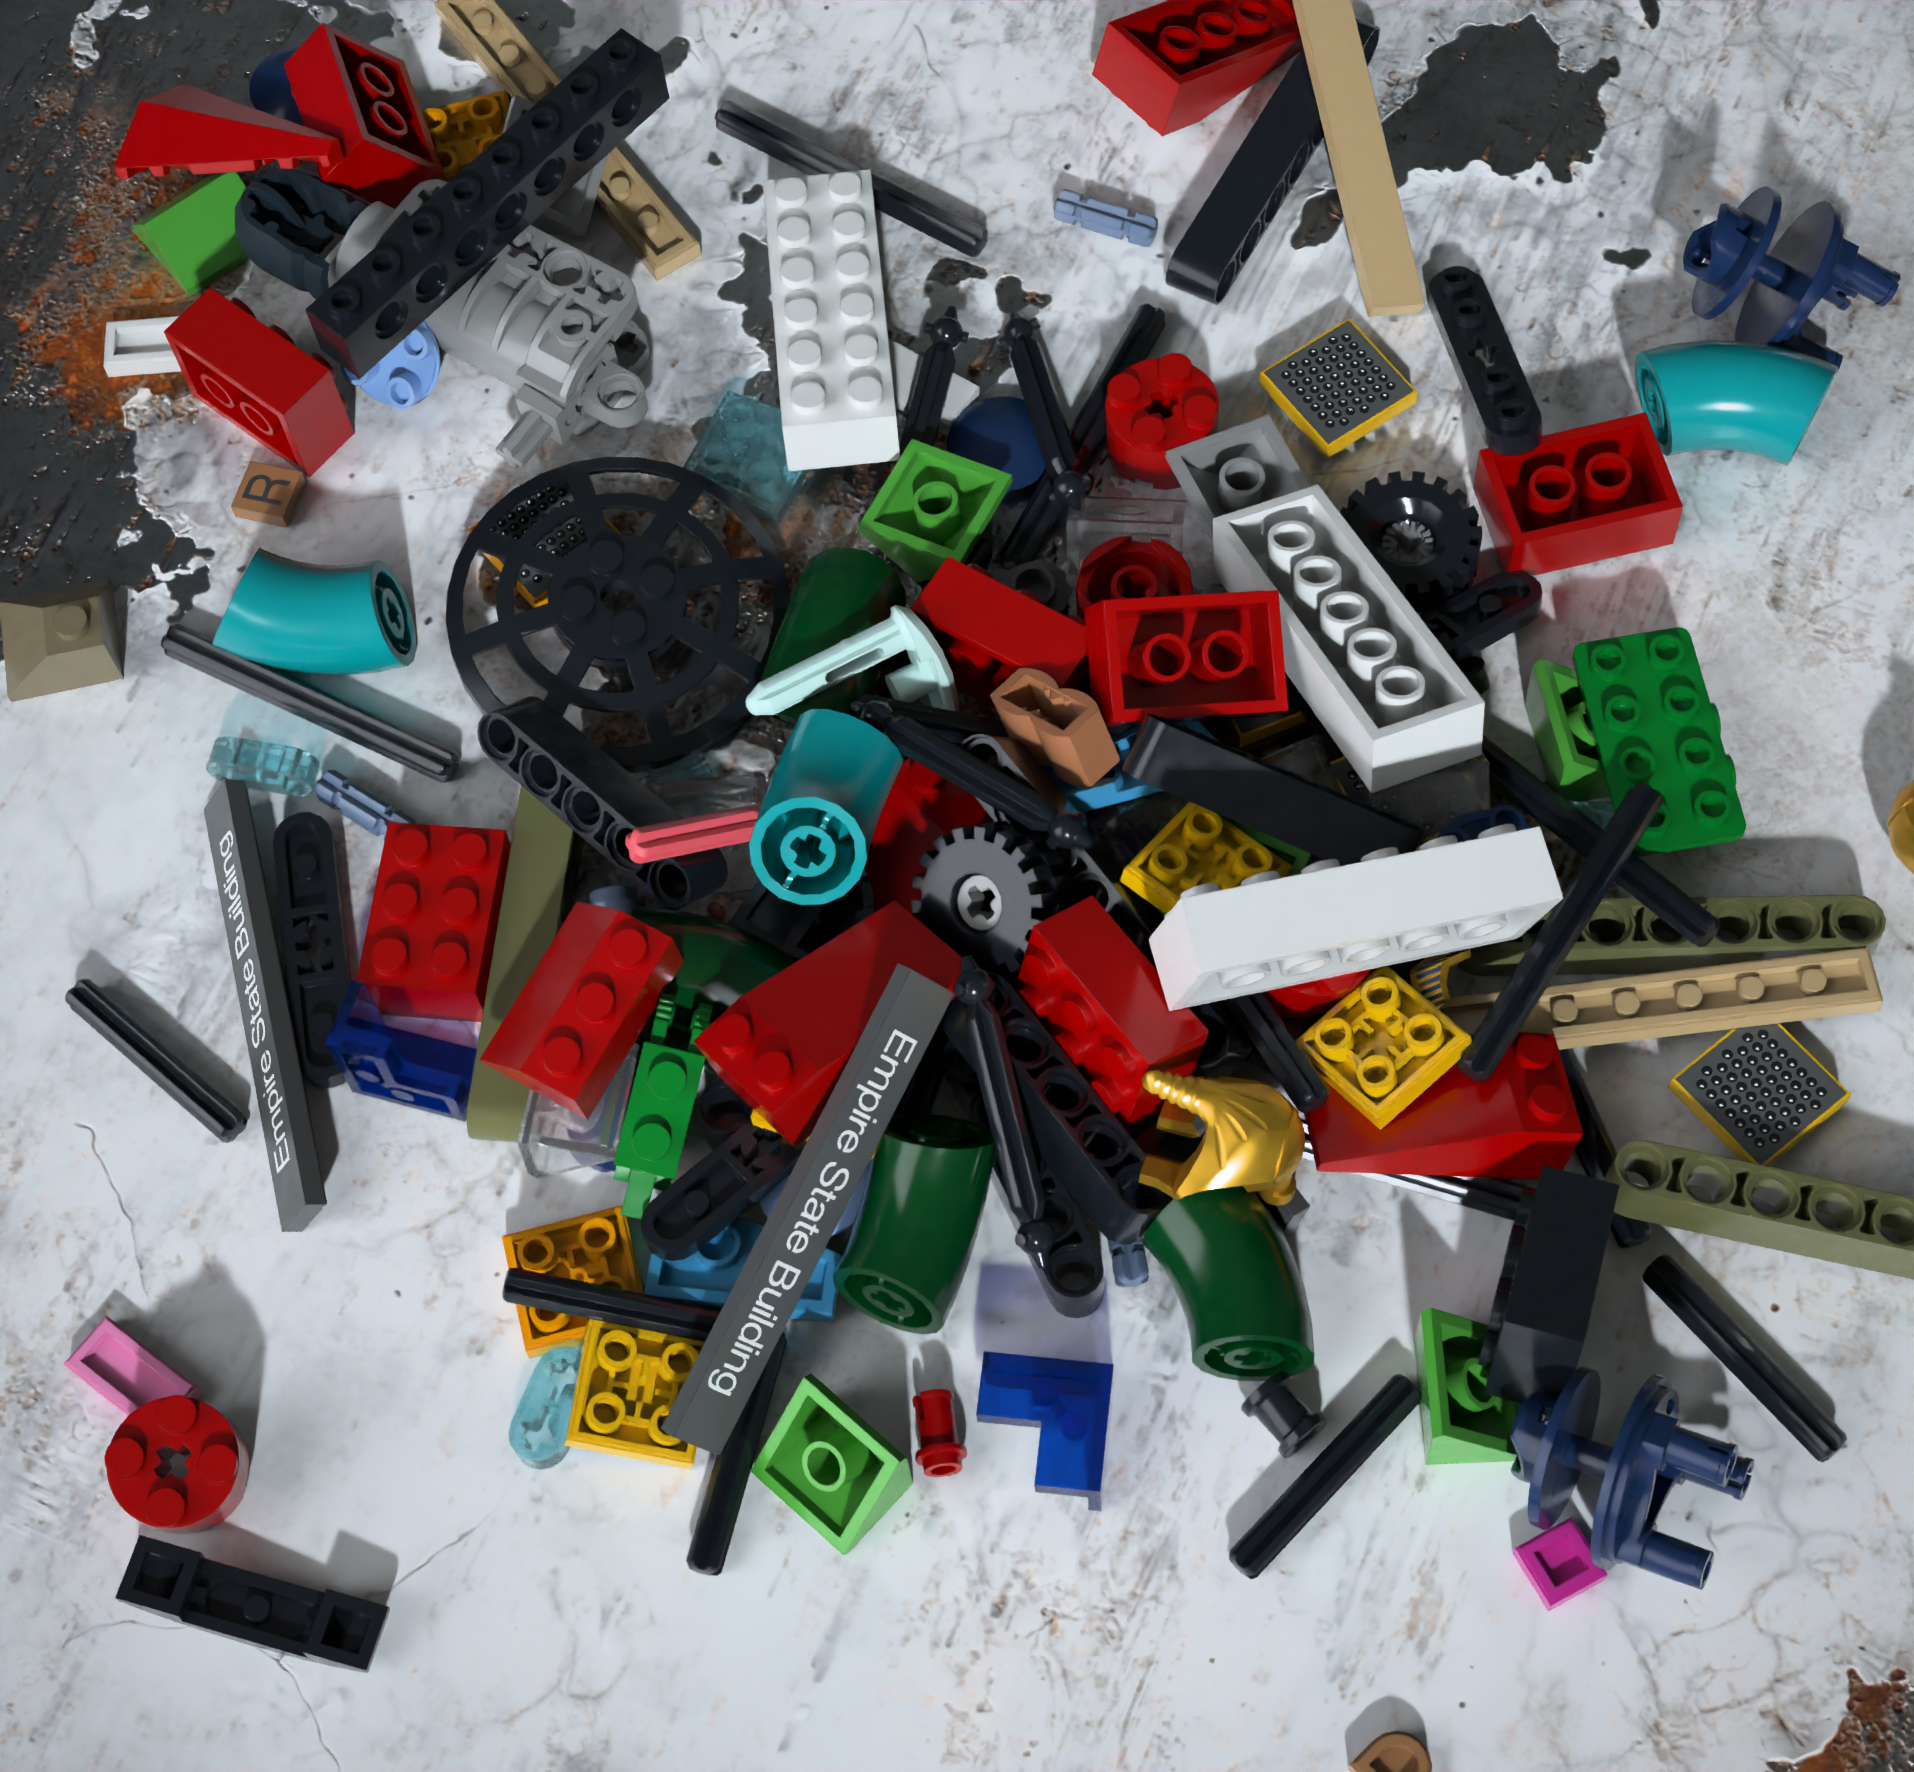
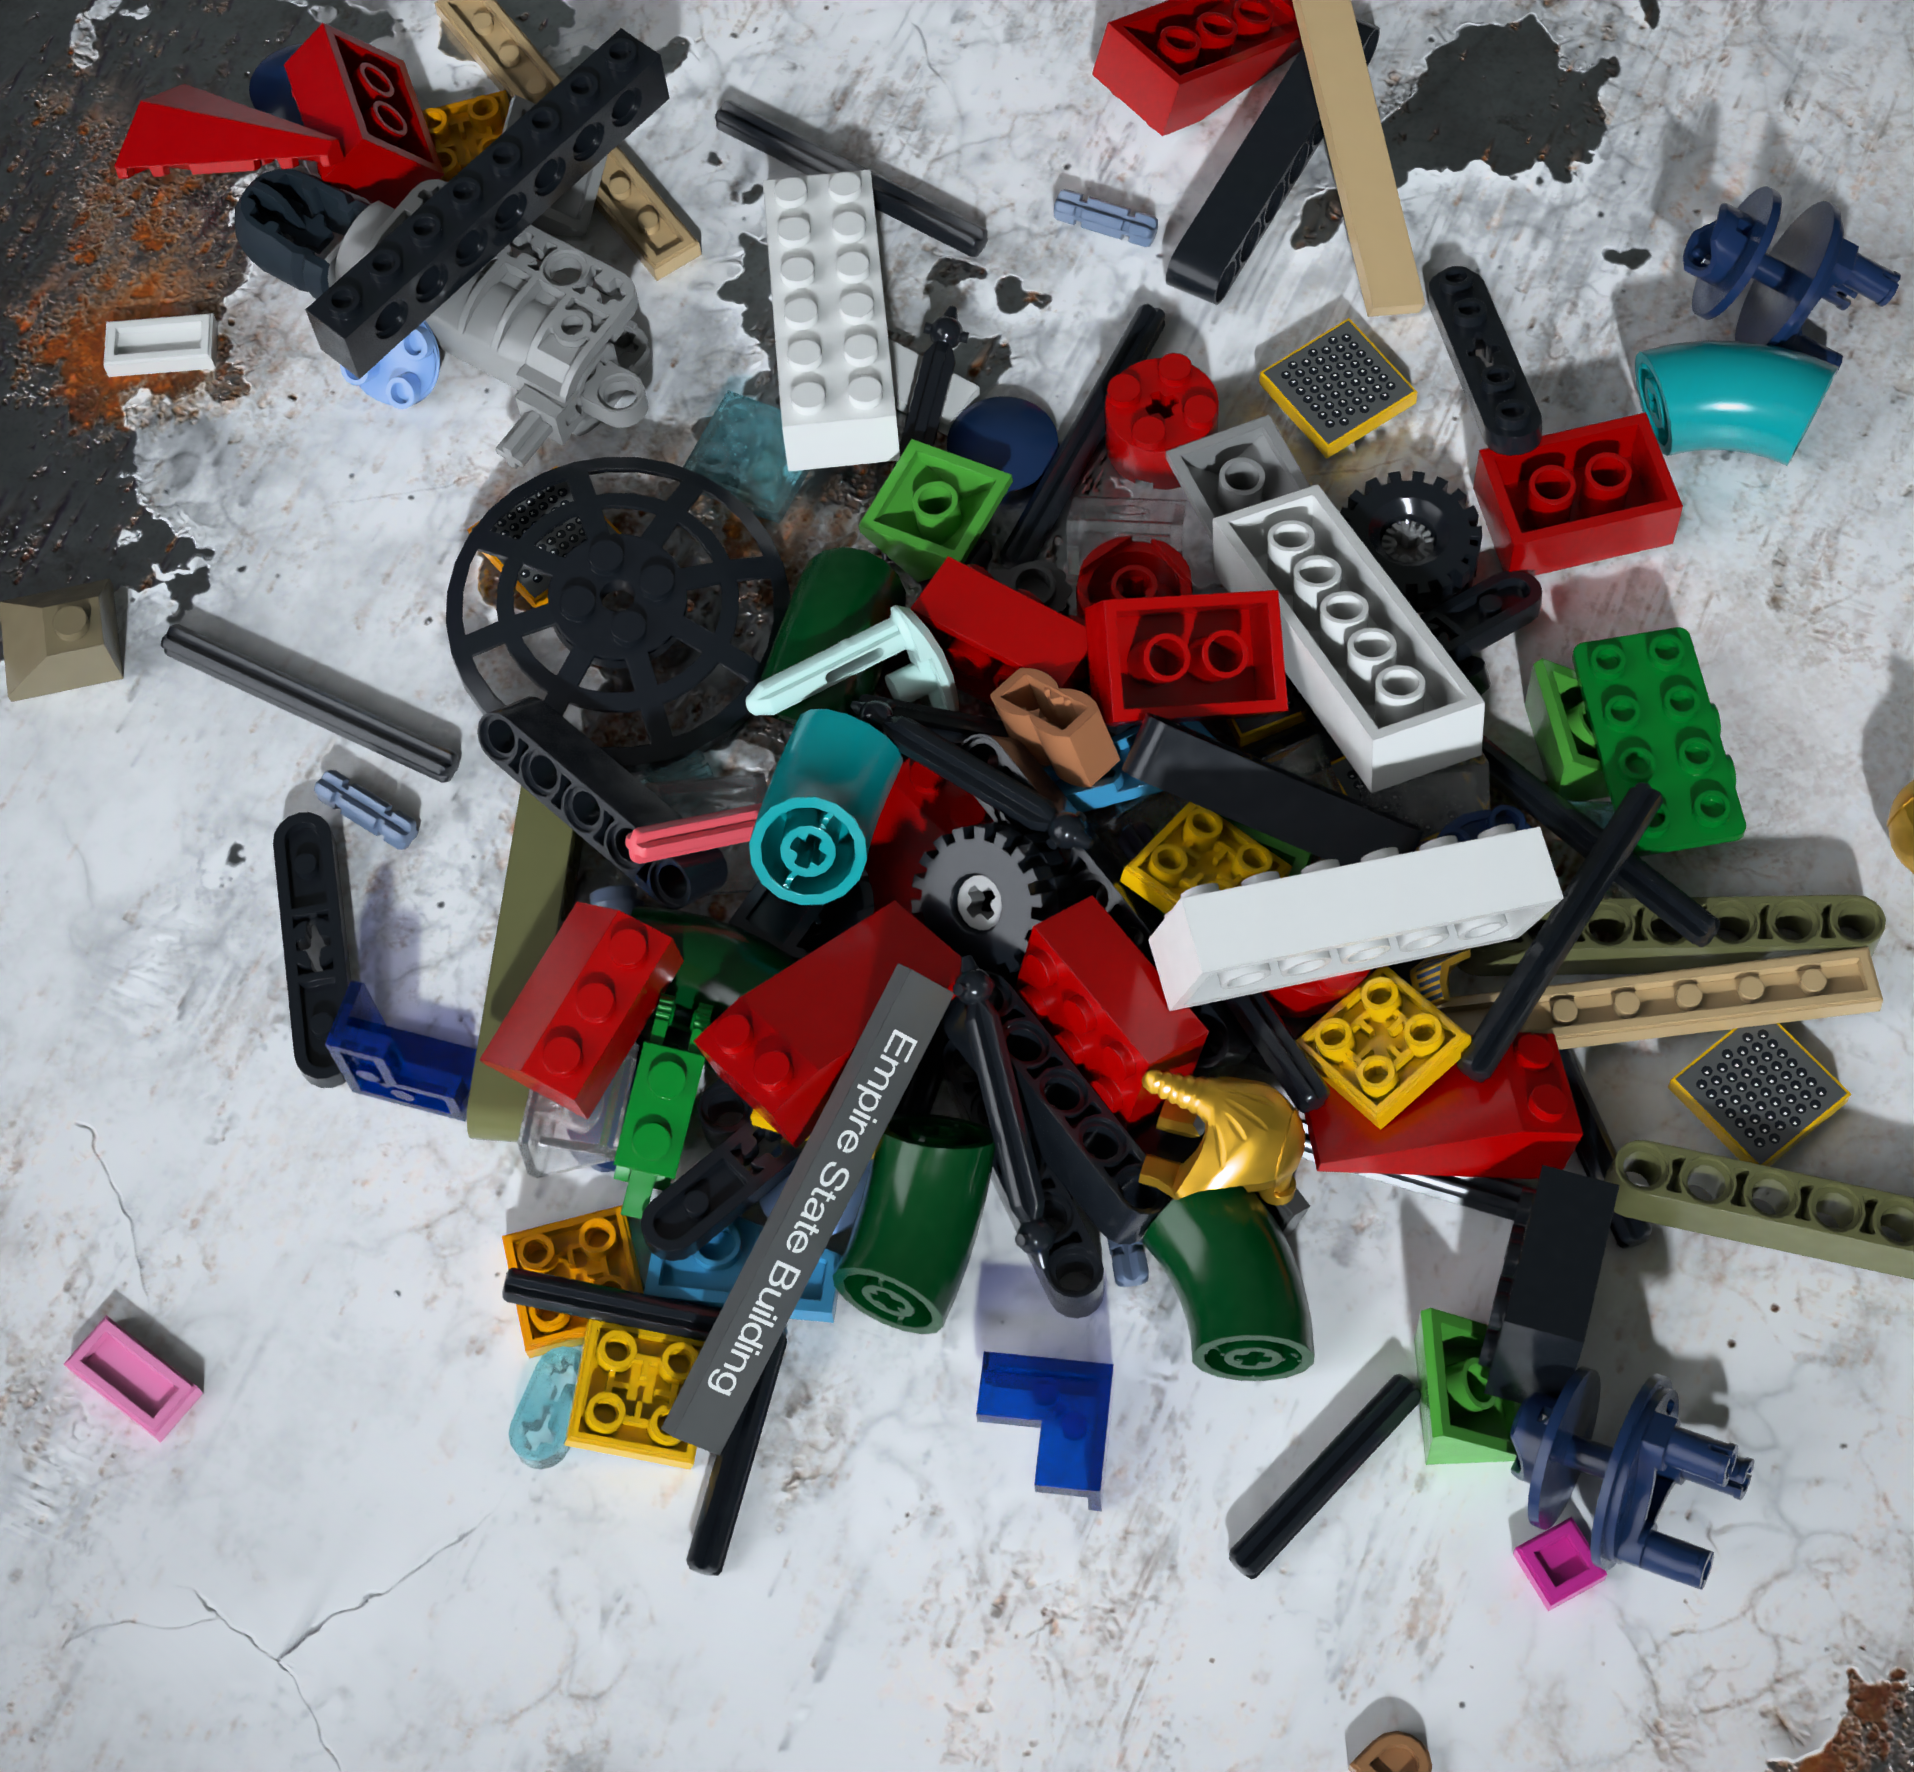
(140, 1463): red brick -> none
(156, 1060): black axle -> none
(196, 232): bright green slope -> none
(252, 1607): black slope -> none
(260, 380): red brick -> none
(263, 765): clear light blue beam -> none
(264, 1008): dark grey tile -> none
(268, 494): medium nougat tile -> none
(319, 617): teal brick -> none
(434, 920): red brick -> none
(831, 1466): bright green slope -> none
(938, 1435): red pin -> none
(1045, 411): black wheel -> none
(1284, 1414): black bush -> none
(1744, 1358): black axle -> none

